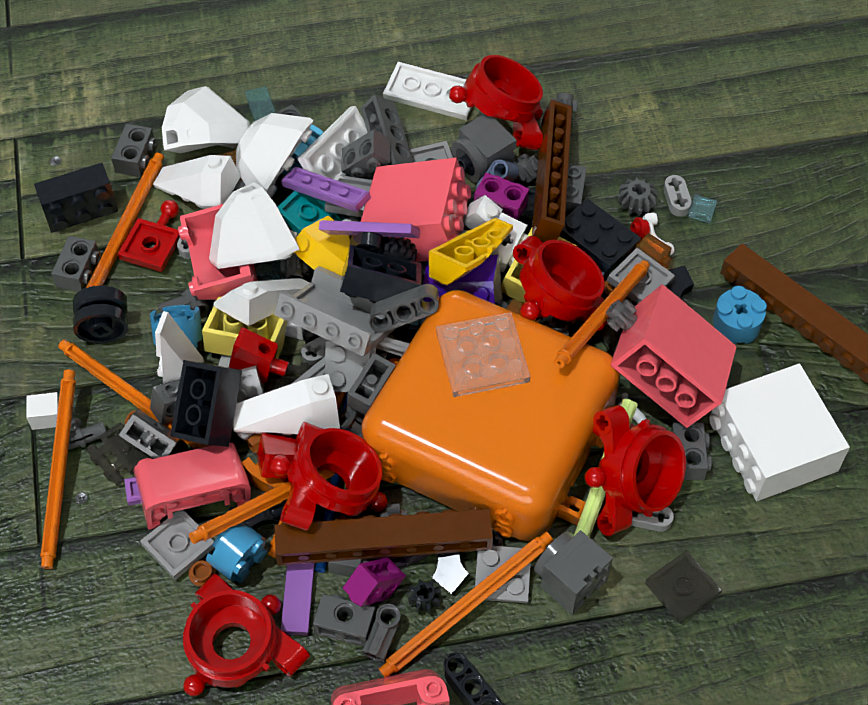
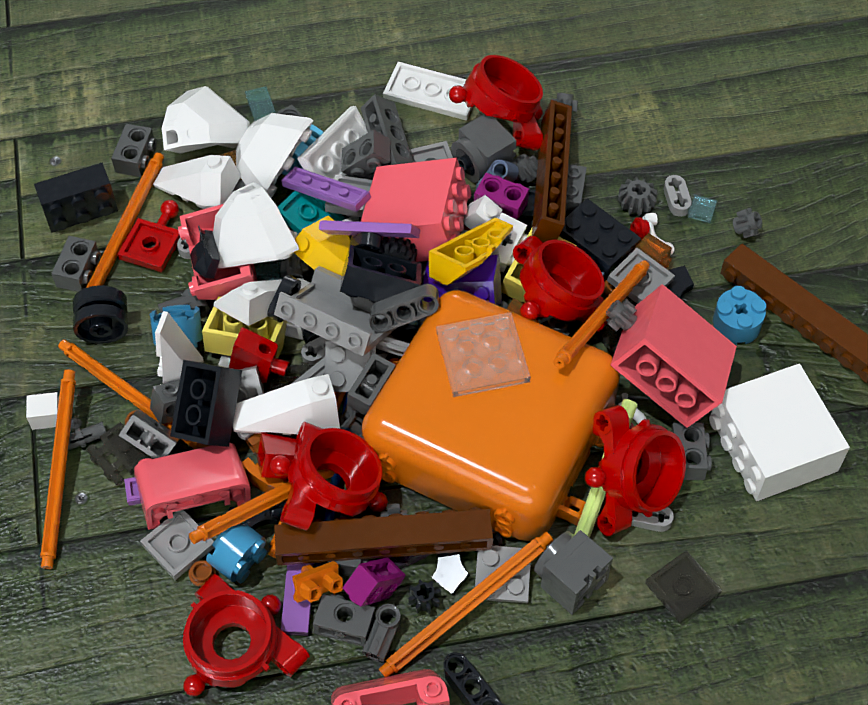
(205, 255): none -> black slope
(288, 285): none -> black beam
(315, 581): none -> orange hips
(747, 222): none -> dark grey gear

